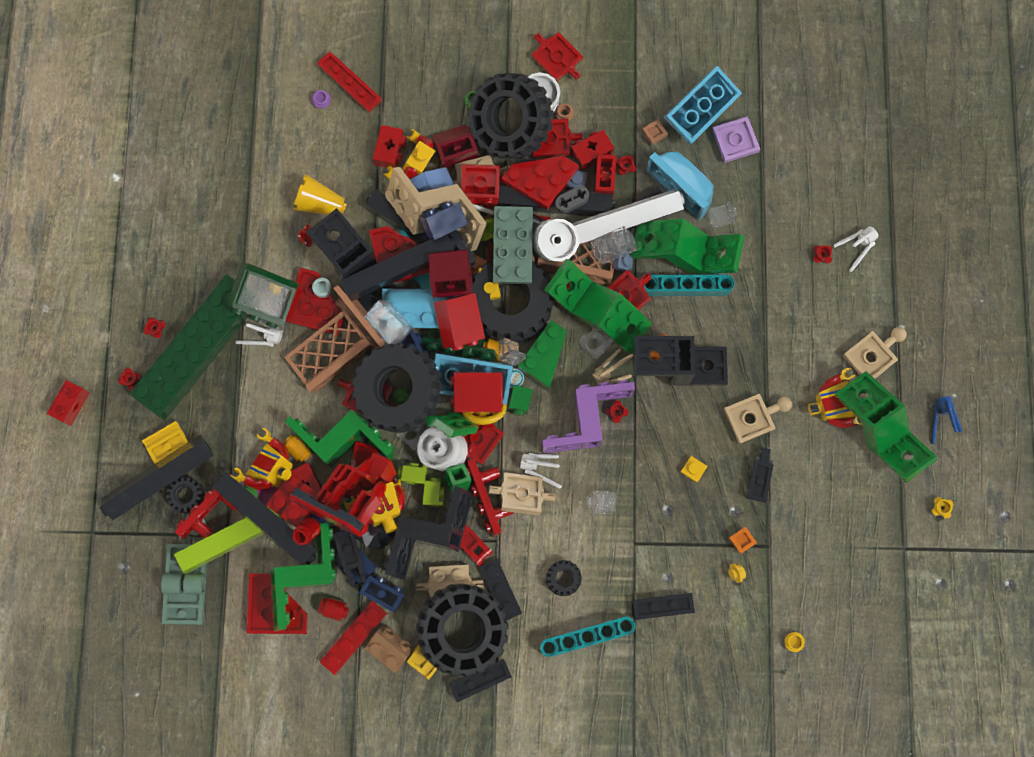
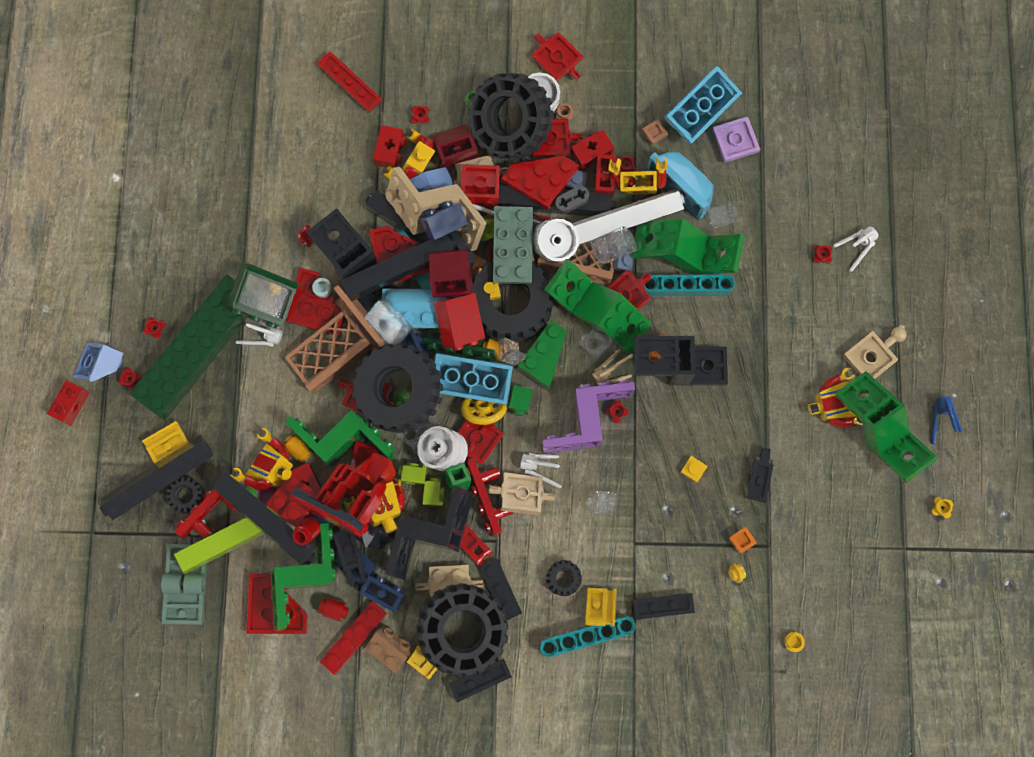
(97, 362): none -> medium blue slope
(317, 198): yellow cone -> none
(321, 99): medium lavender plate -> none
(420, 110): none -> red plate
(452, 424): green plate -> none
(477, 391): red brick -> none
(517, 378): light aqua tile -> none
(600, 607): none -> yellow plate
(639, 182): none -> torso
(757, 408): tan plate -> none

